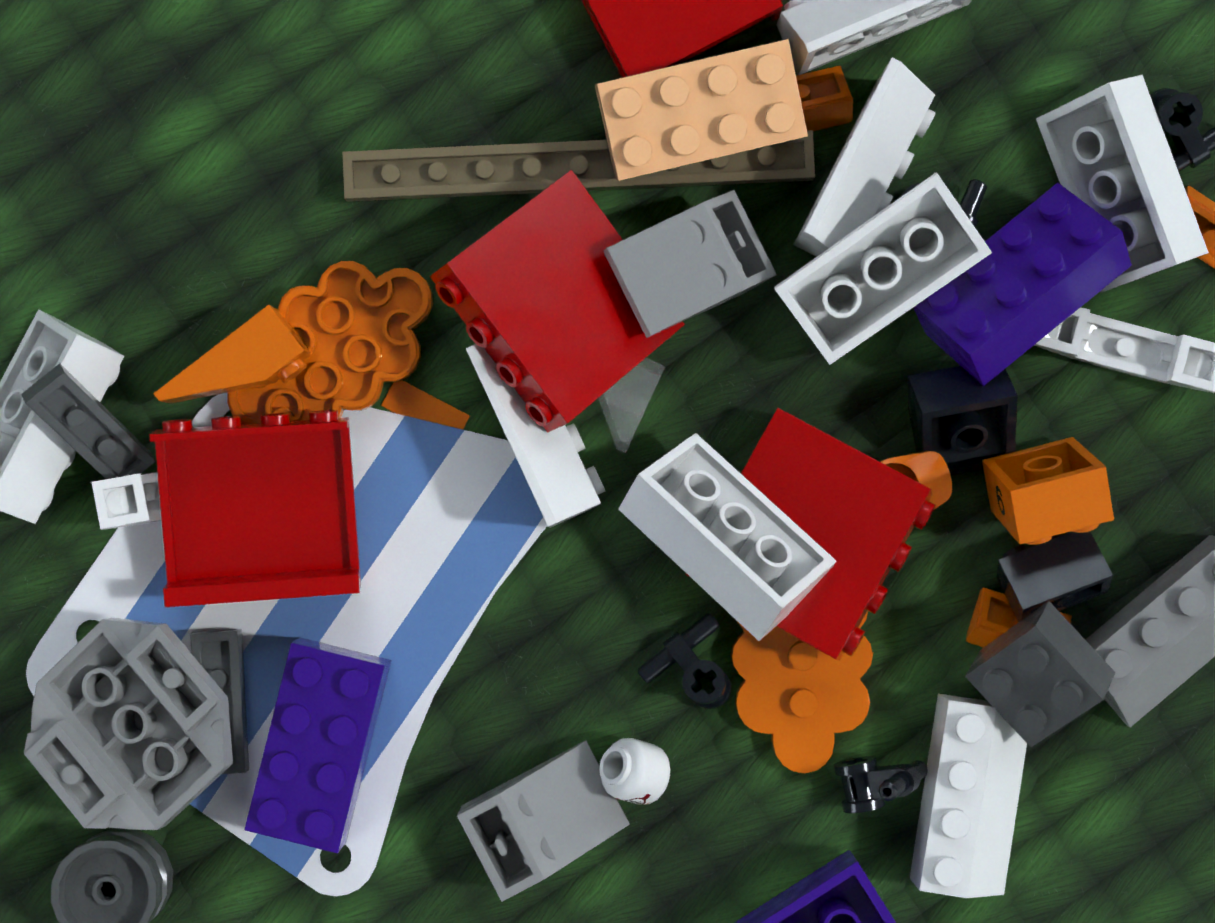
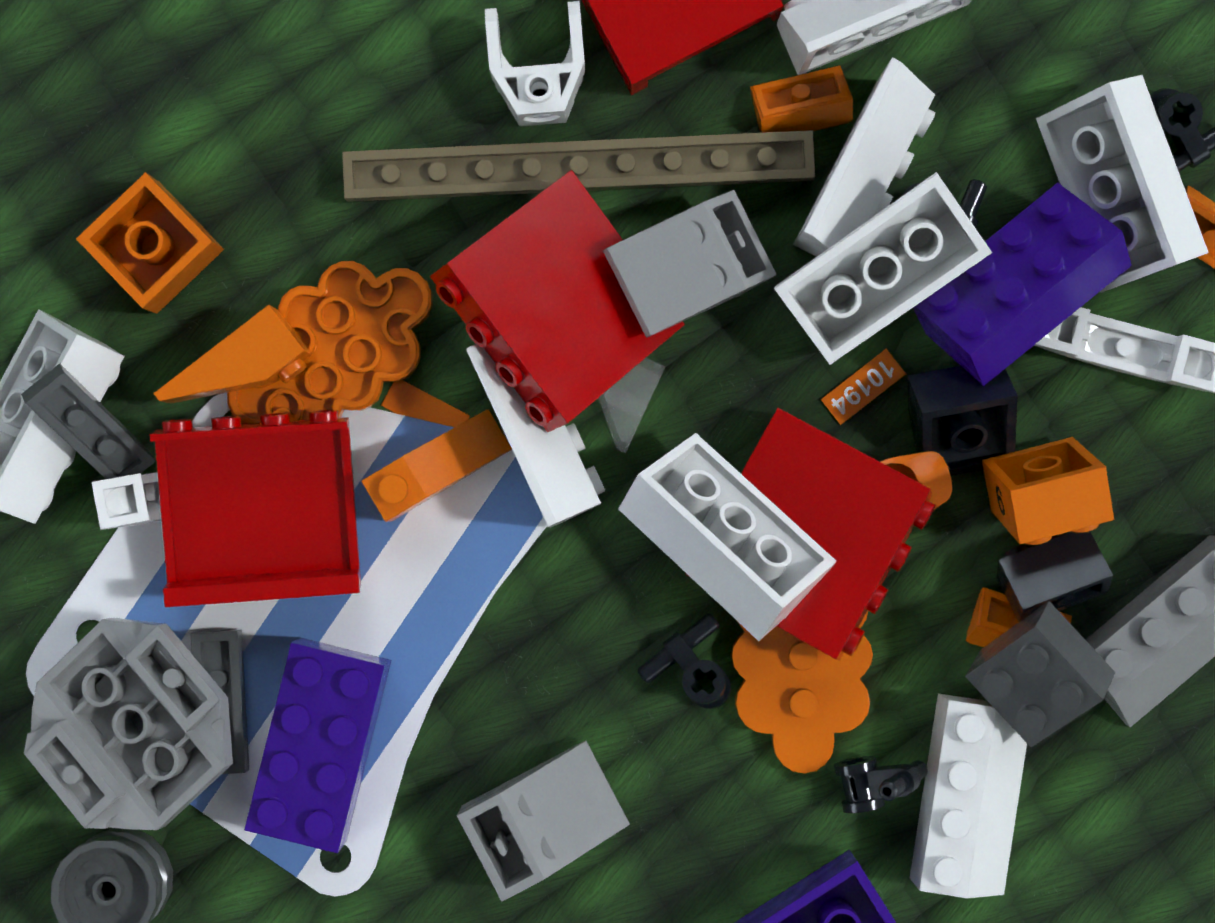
(150, 244): none -> orange brick
(436, 466): none -> orange slope
(519, 83): none -> white piece
(635, 771): white head -> none
(701, 110): light nougat brick -> none
(863, 386): none -> orange sticker

